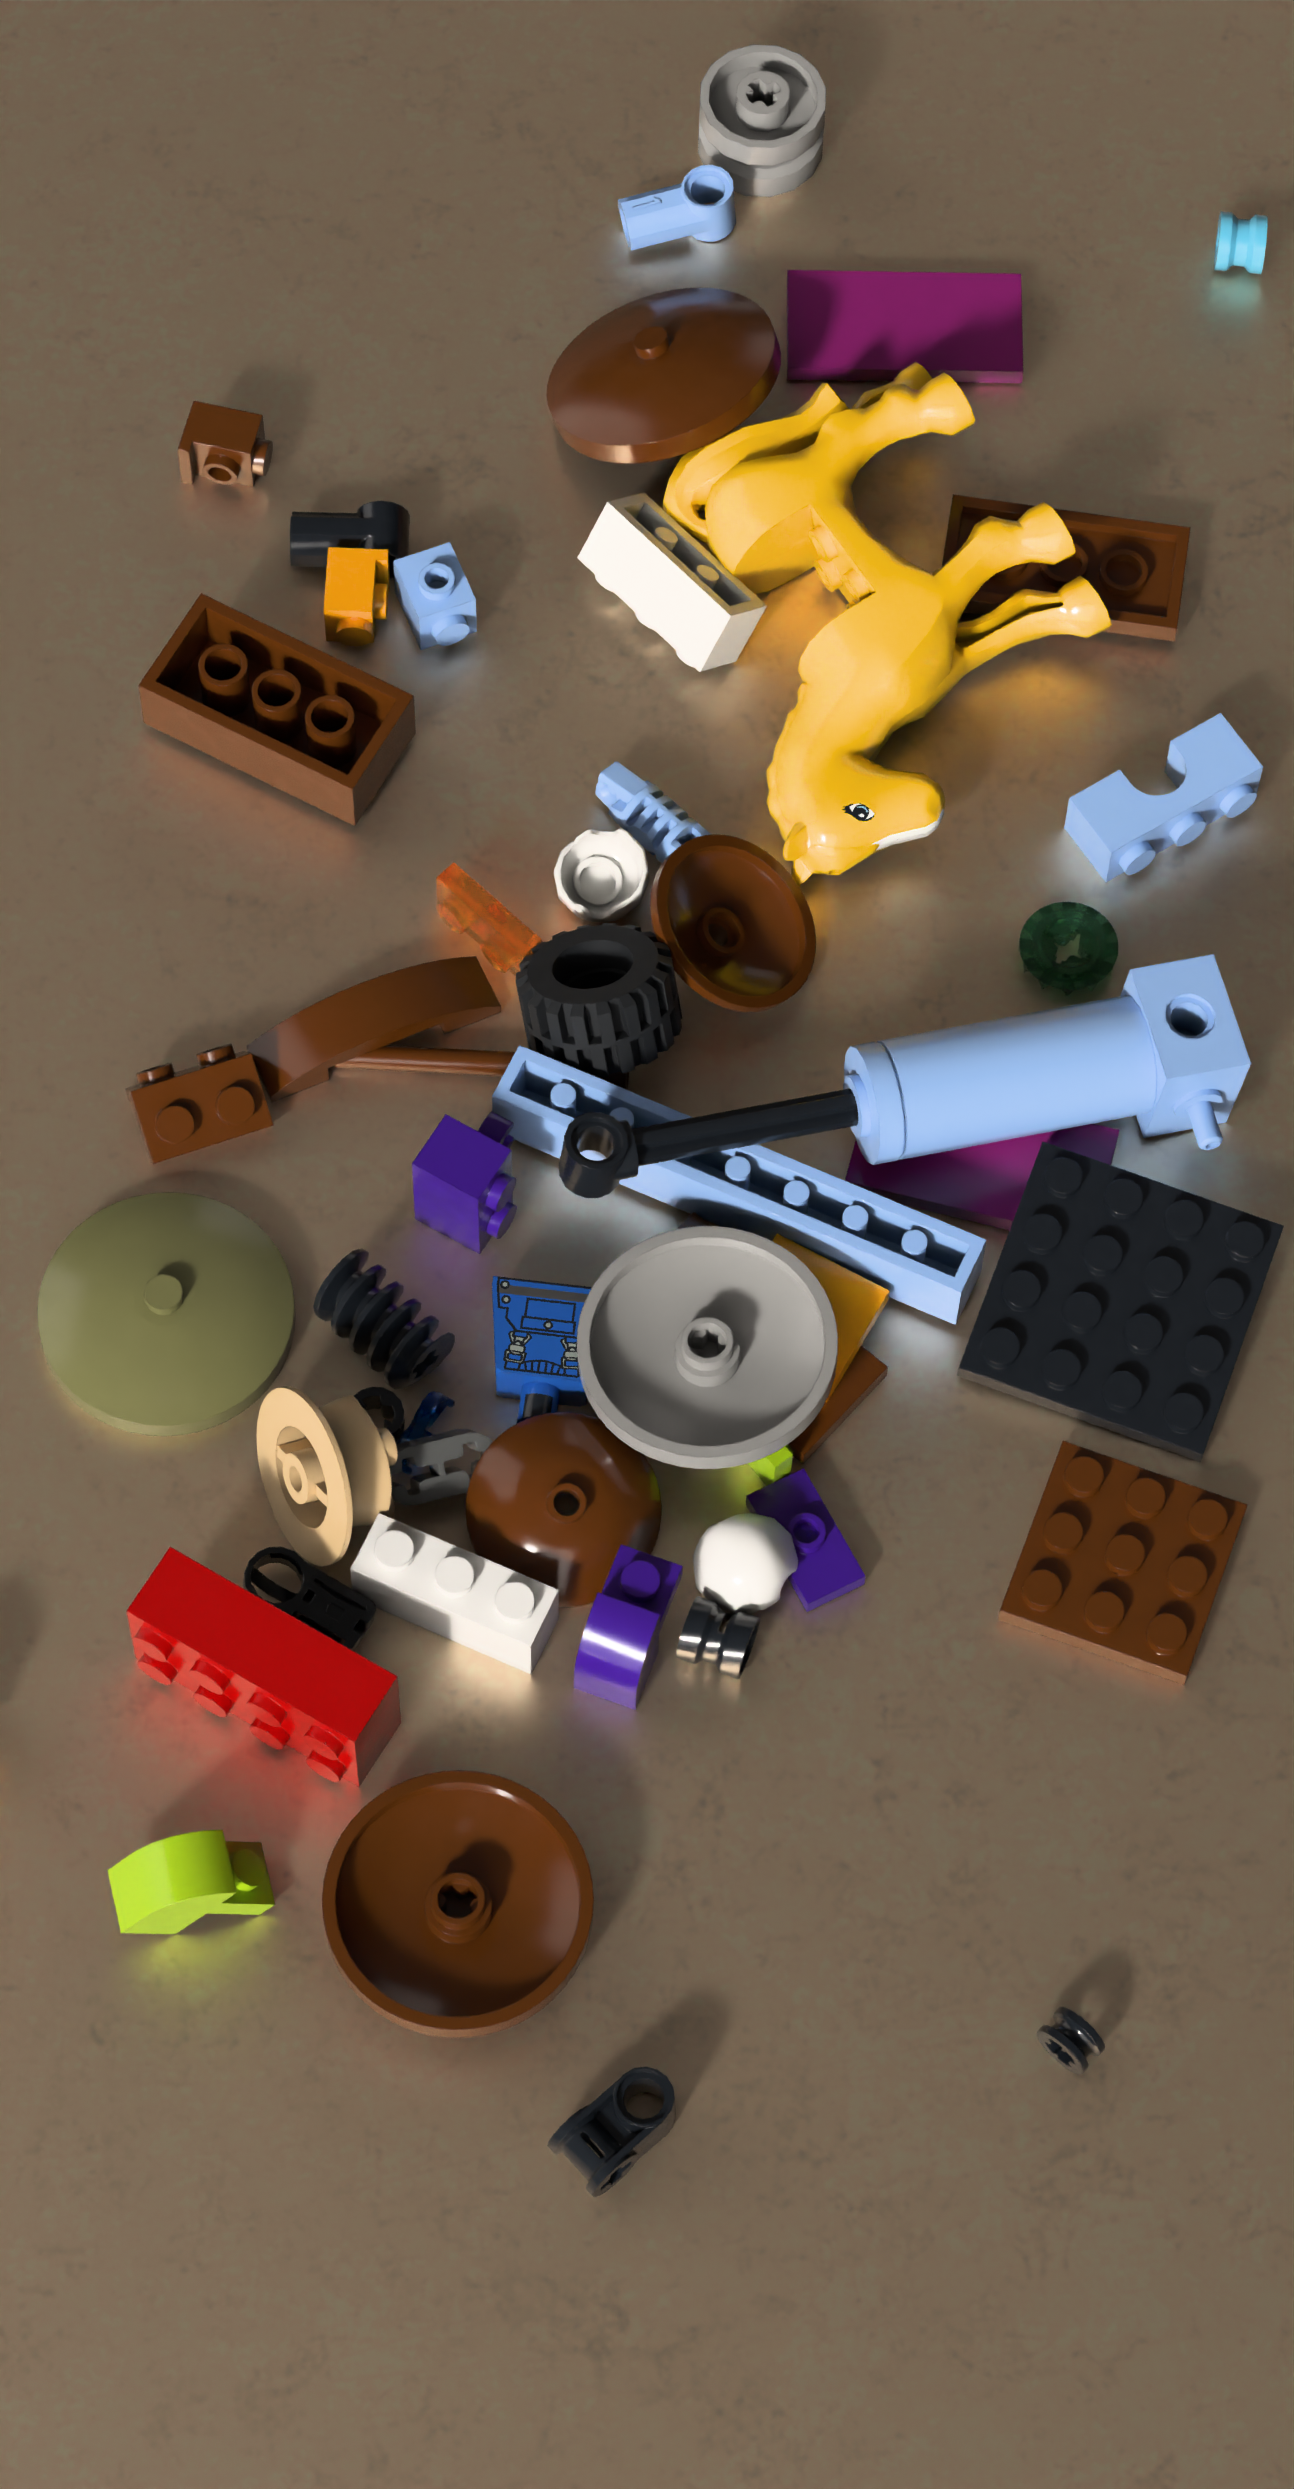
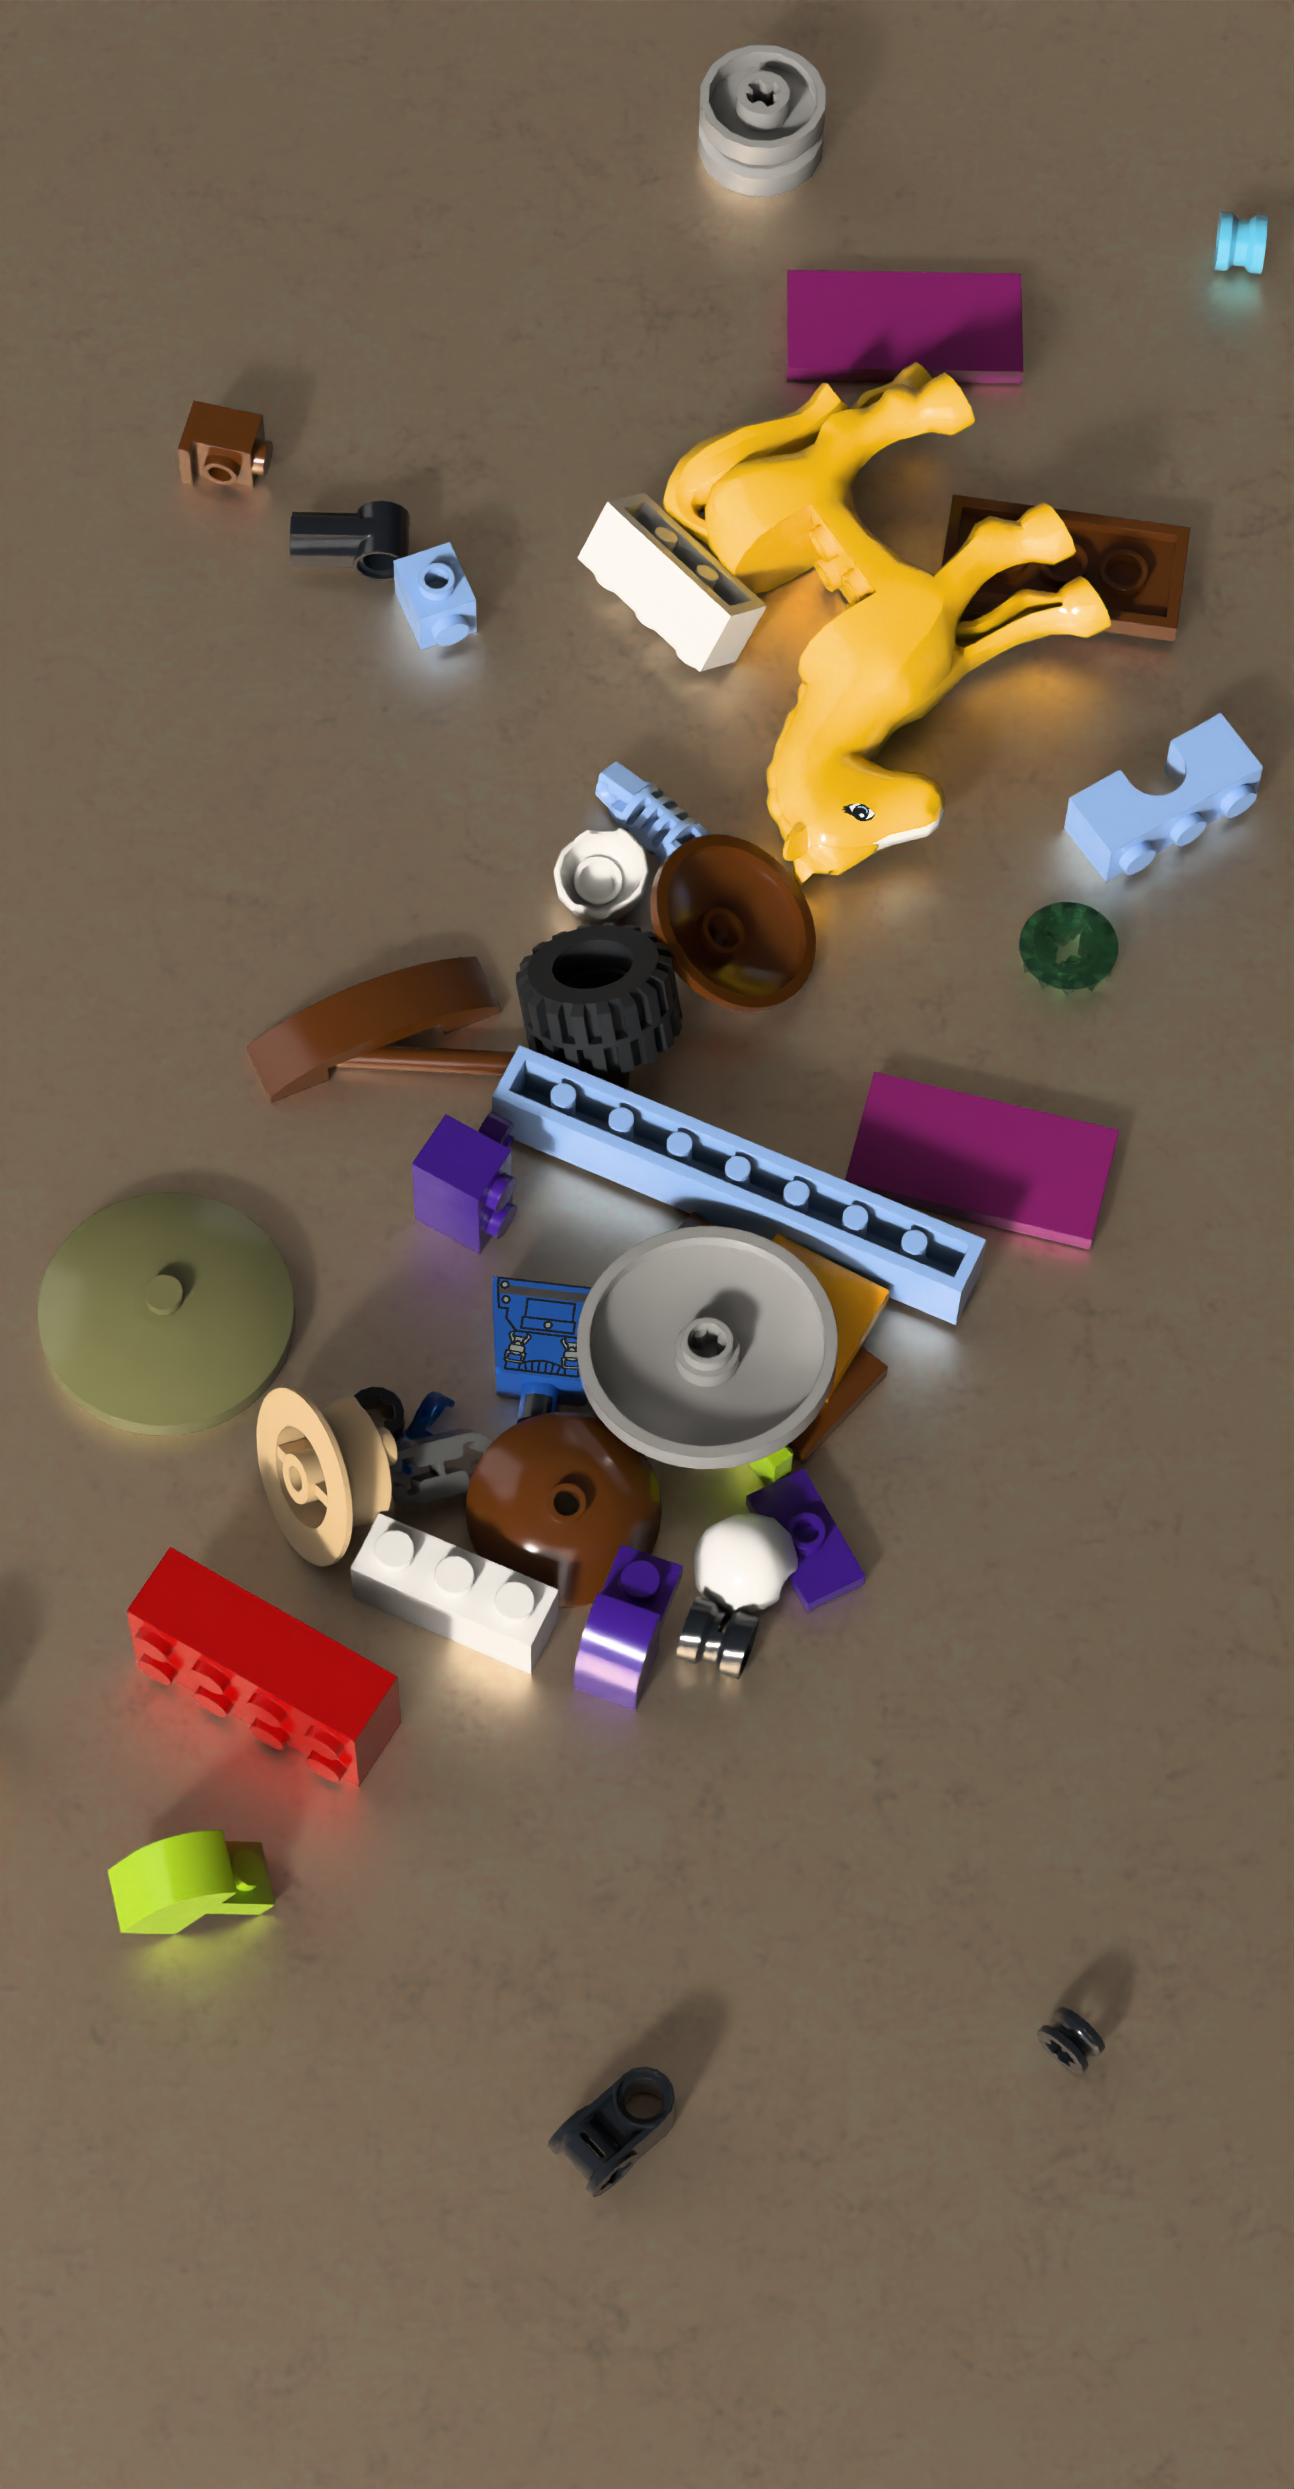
(199, 1104): reddish brown bracket -> none
(277, 709): reddish brown brick -> none
(319, 1603): black piece -> none
(355, 594): light orange brick -> none
(377, 1324): black piece -> none
(458, 1903): reddish brown dish -> none
(473, 910): clear orange plate -> none
(664, 375): reddish brown dish -> none
(681, 210): light blue piece -> none
(1120, 1301): black plate -> none
(1122, 1562): reddish brown plate -> none
(1152, 1053): light blue piece -> none

